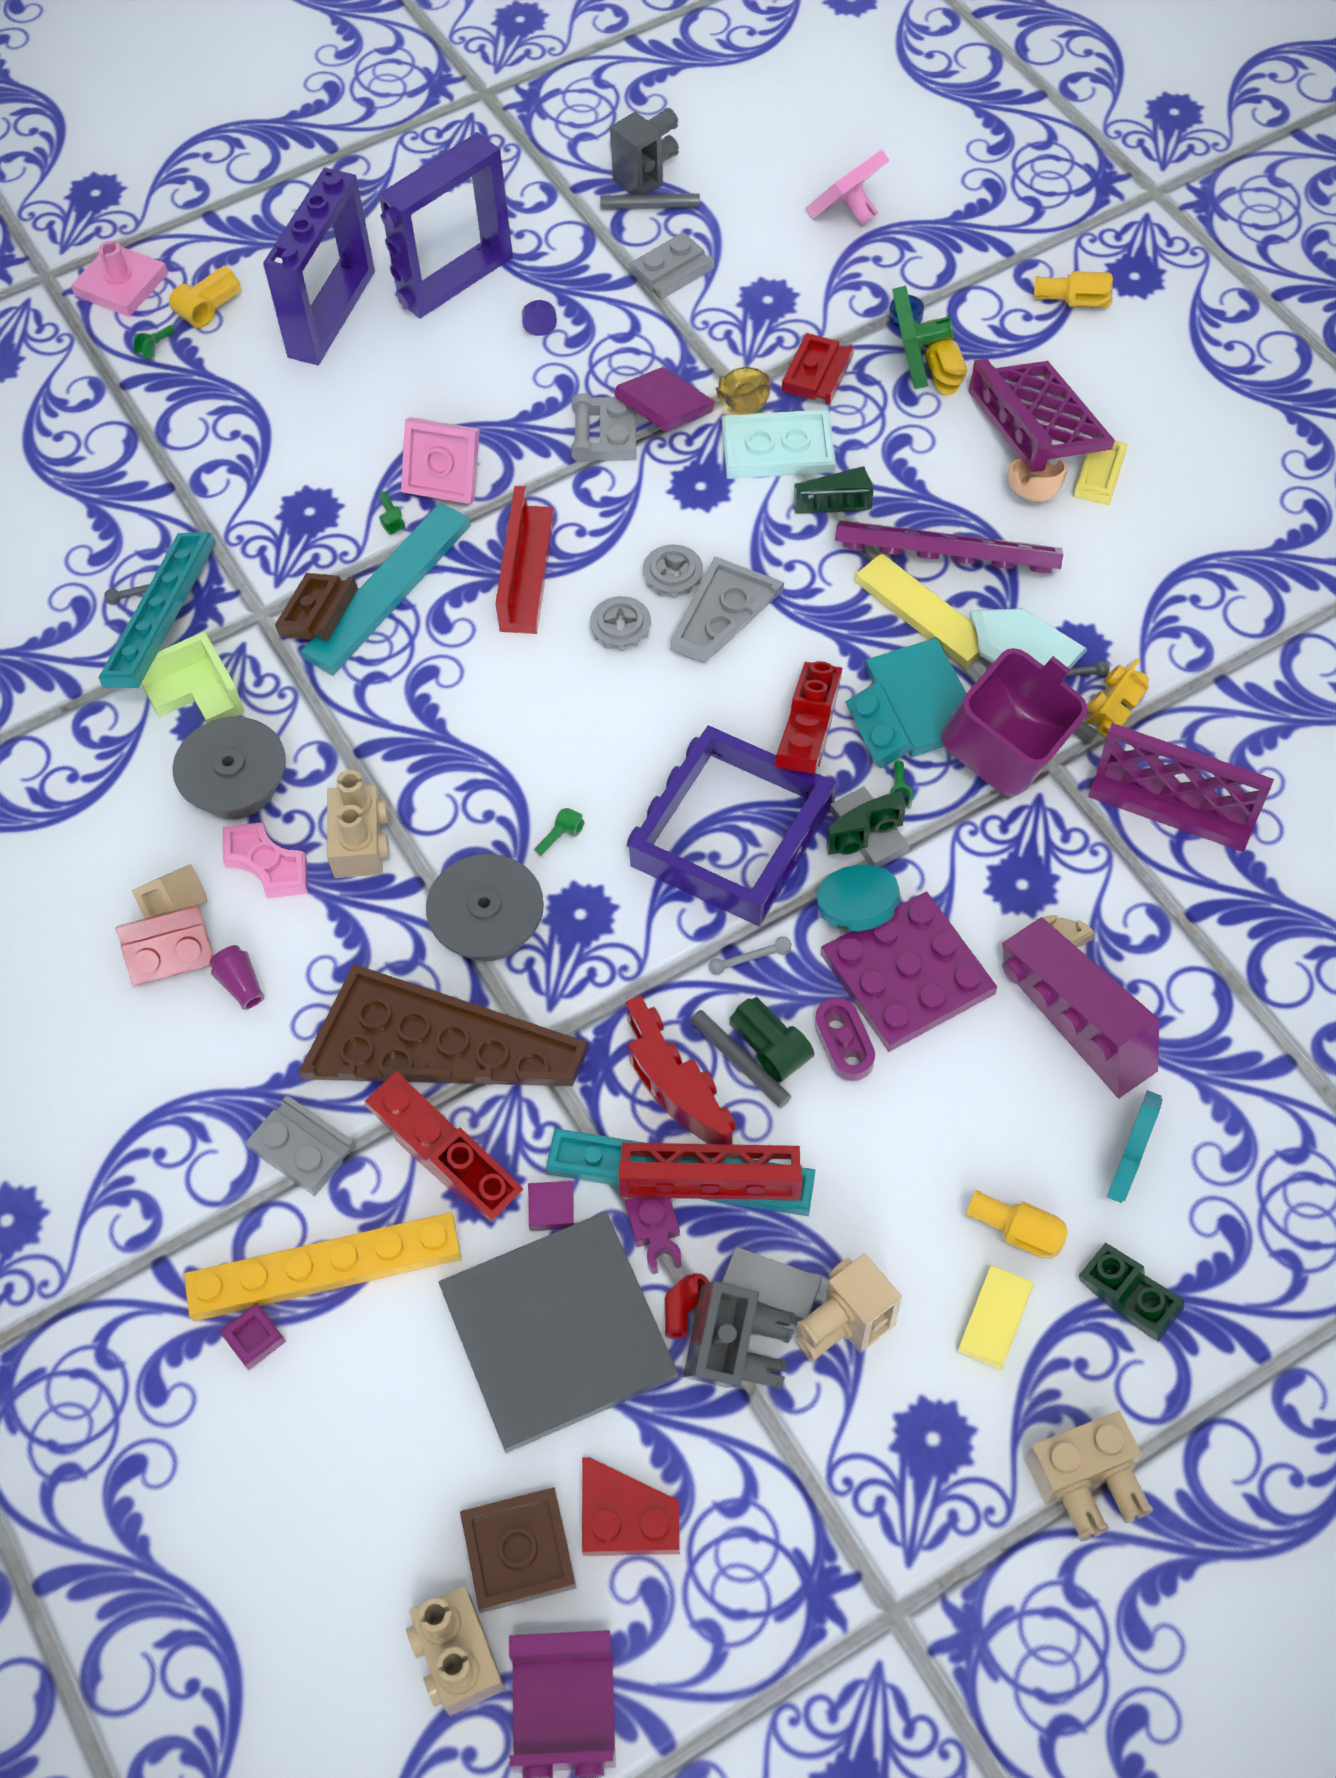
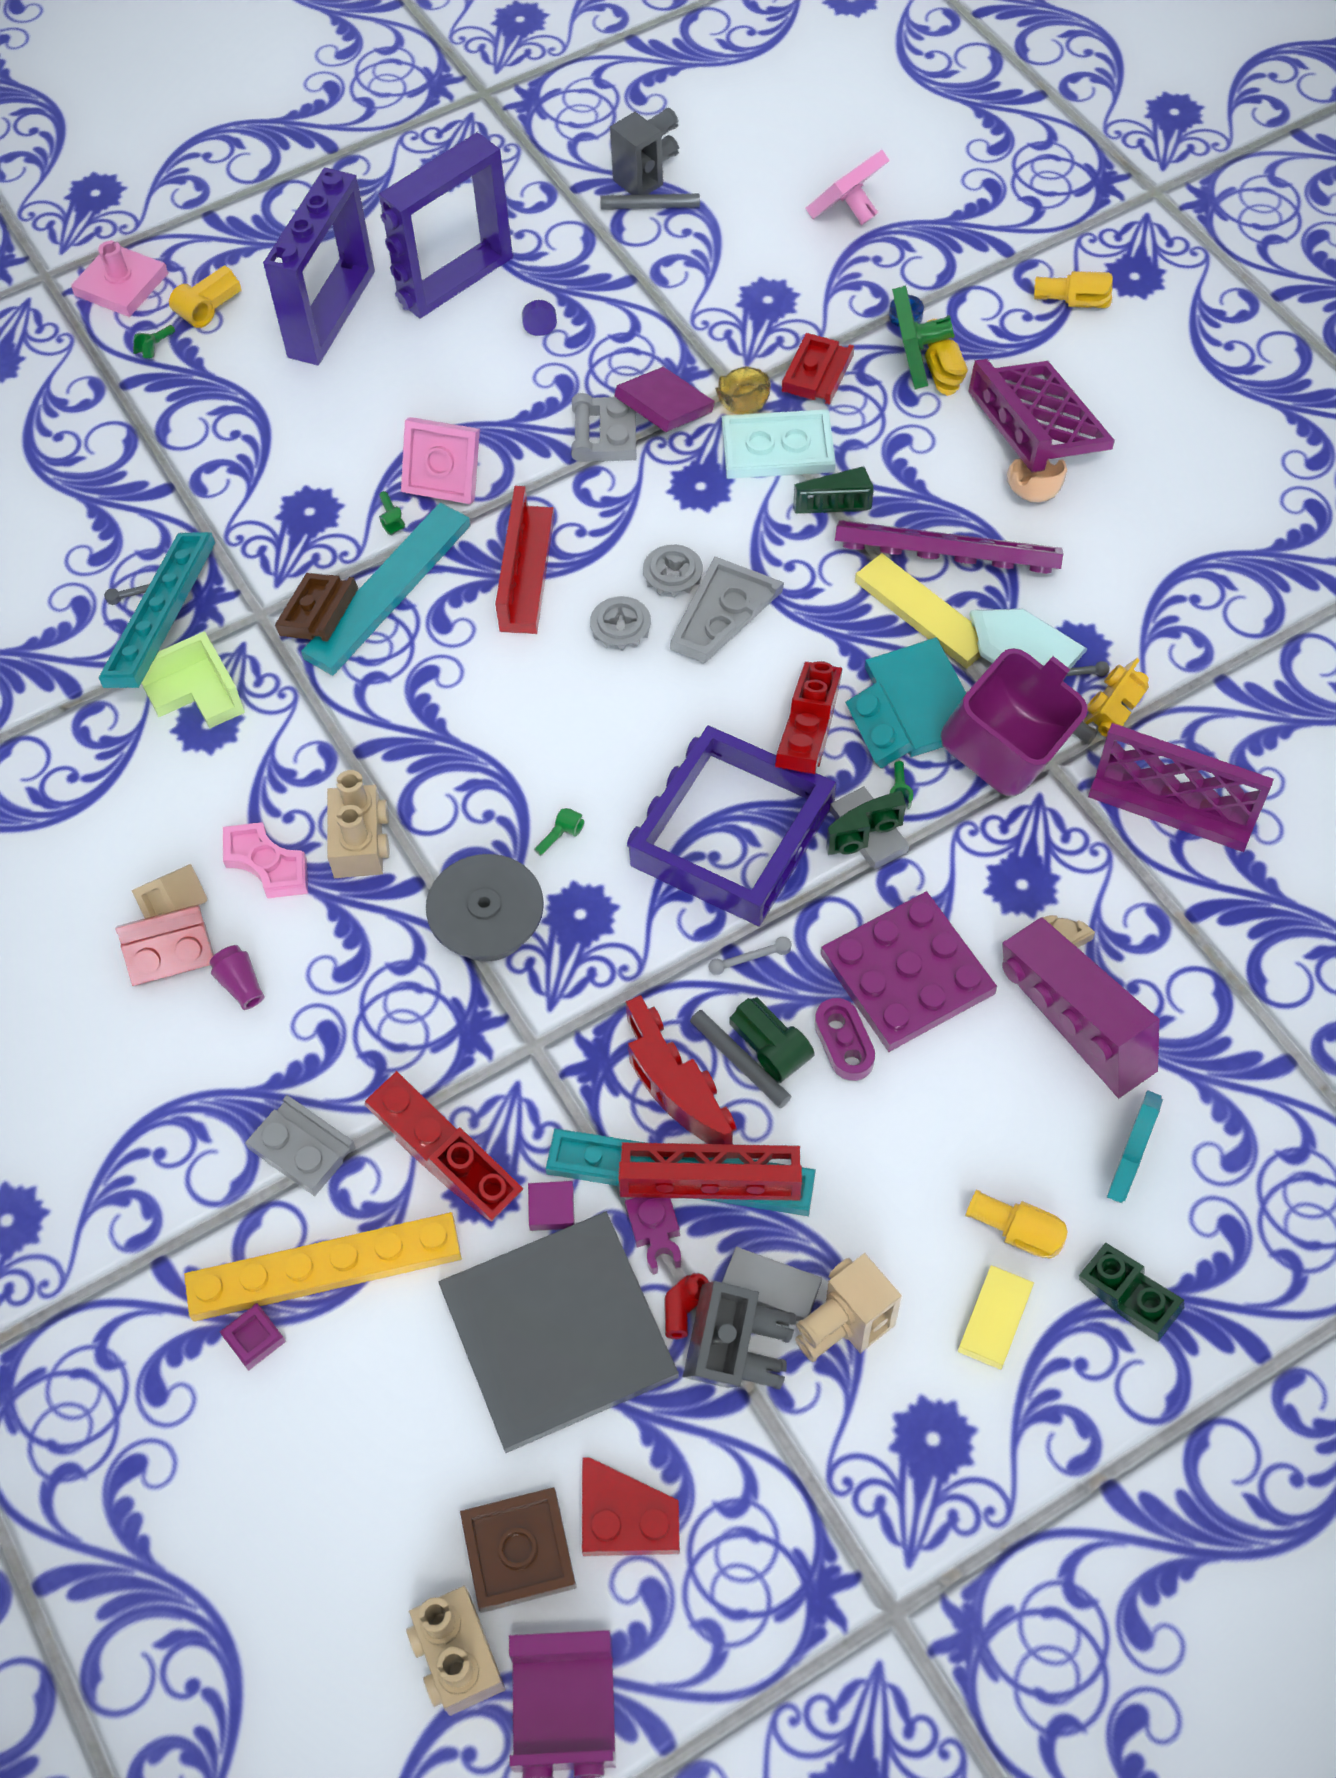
(229, 767): dark grey piece -> none
(433, 1038): reddish brown wing -> none
(672, 265): light grey plate -> none
(858, 897): teal tile -> none
(1082, 1458): tan brick -> none
(1100, 474): light yellow tile -> none

